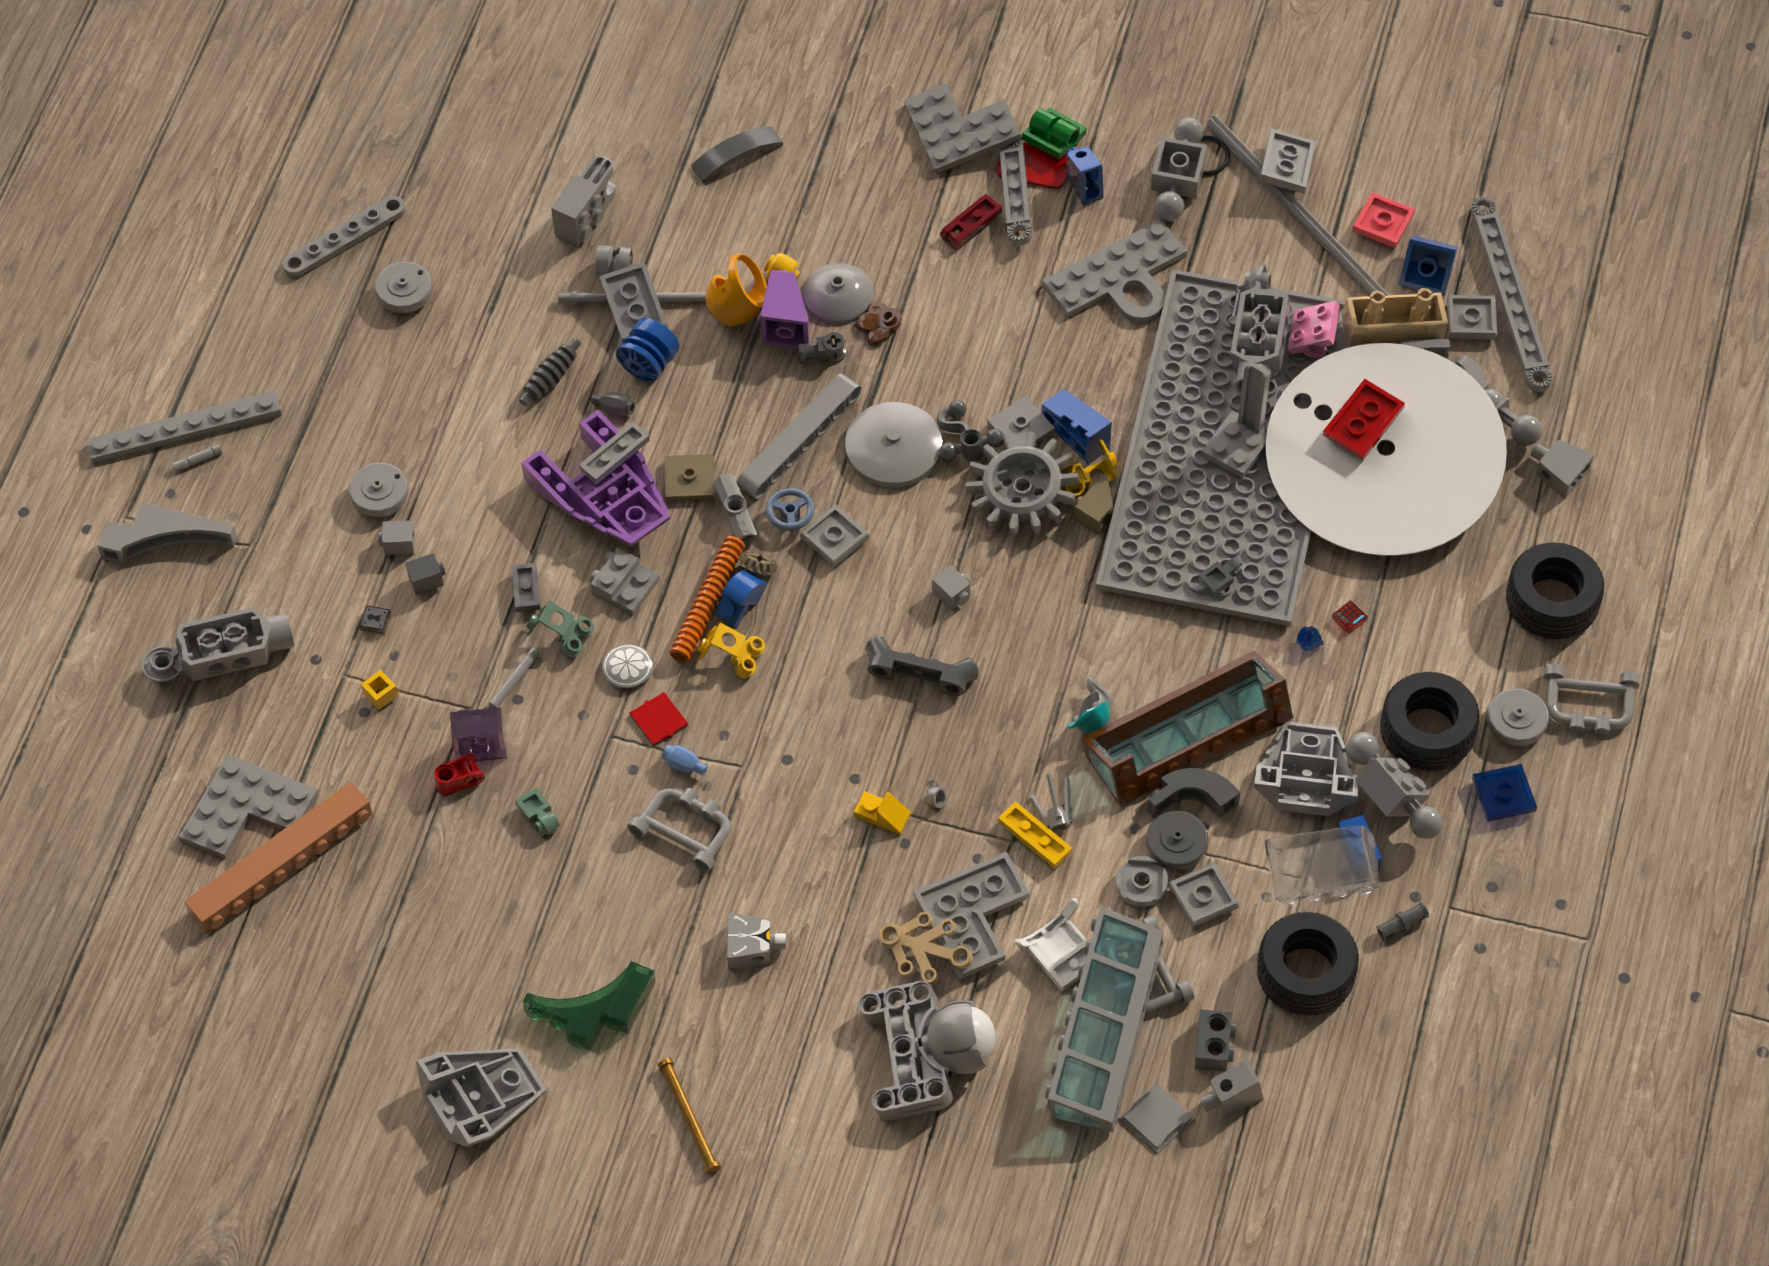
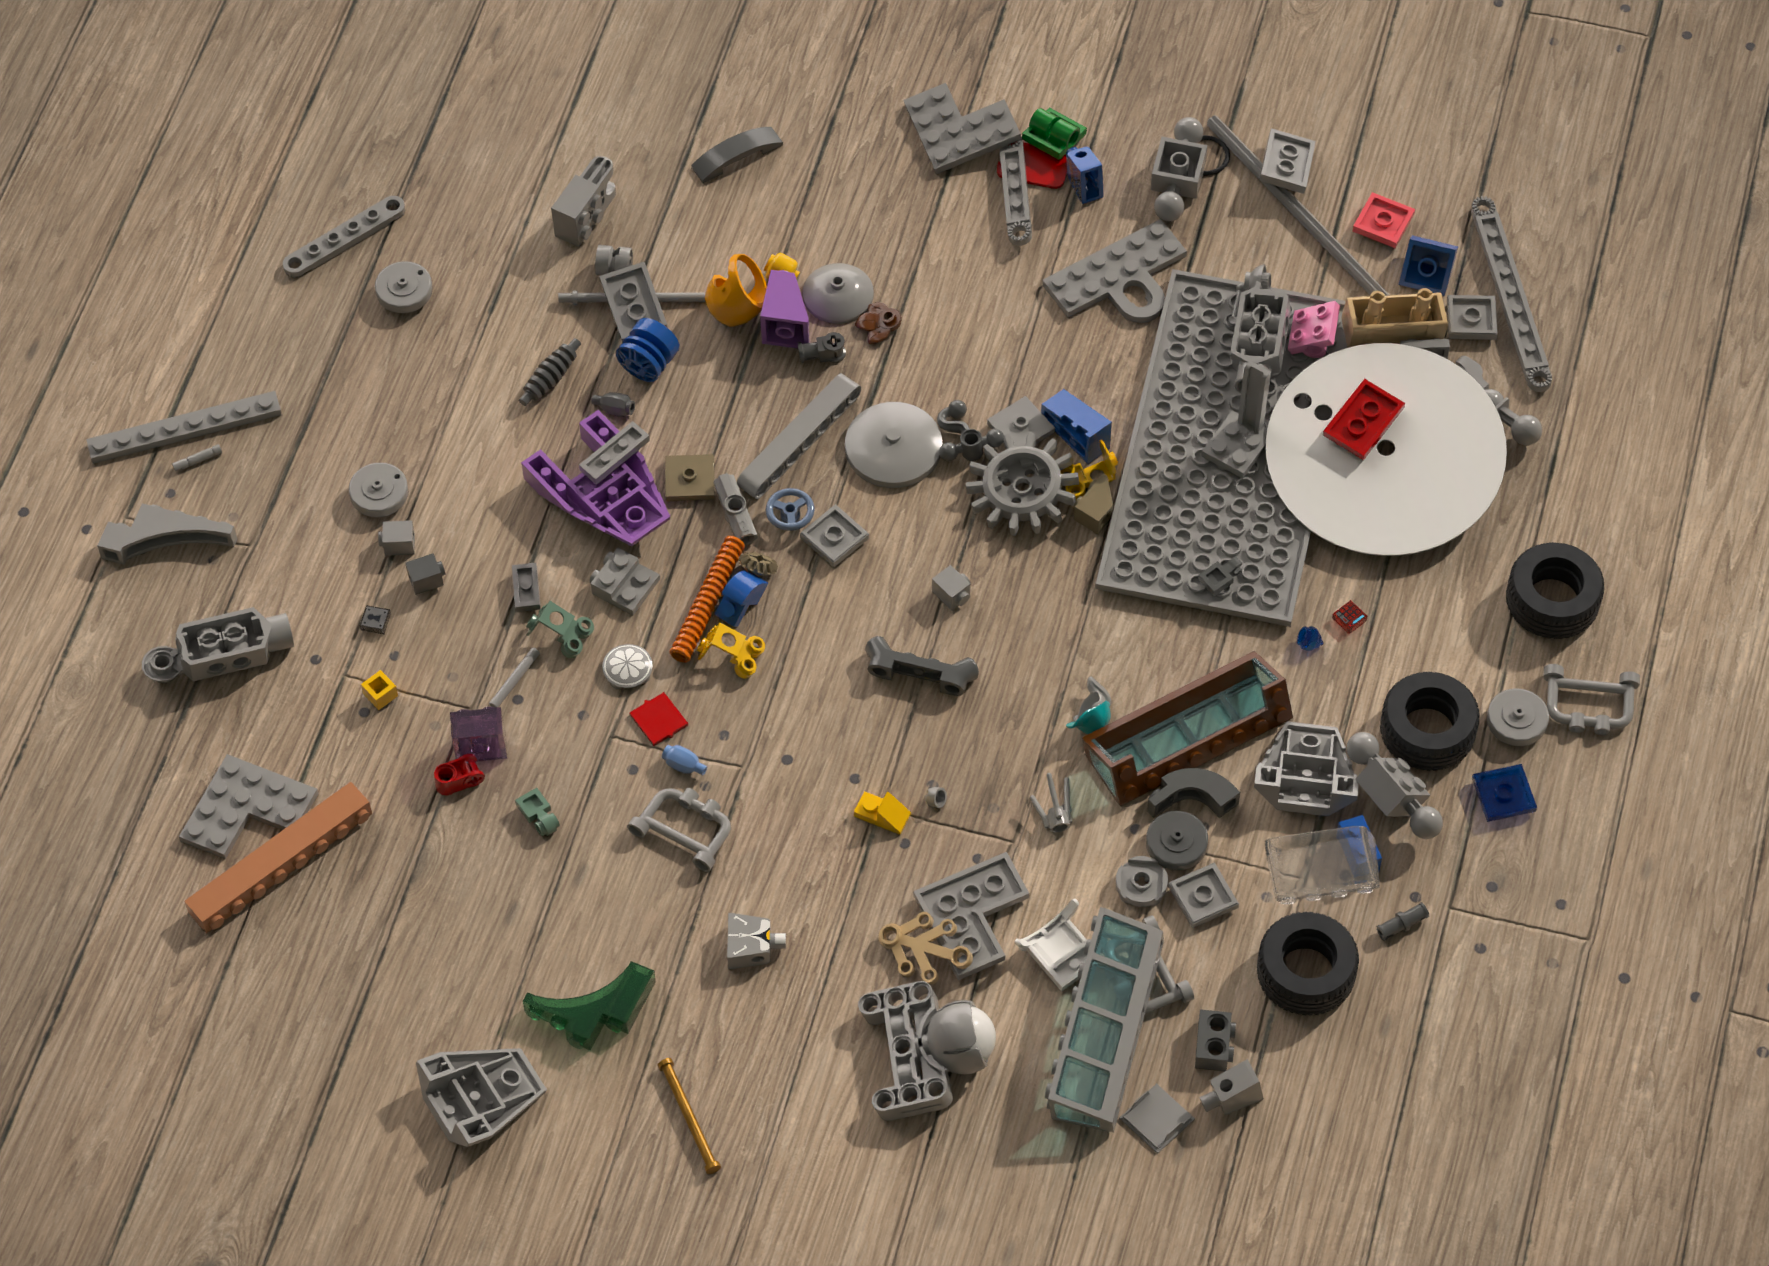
(971, 221): dark red plate -> none
(1035, 835): yellow plate -> none
(1562, 465): light grey torso -> none

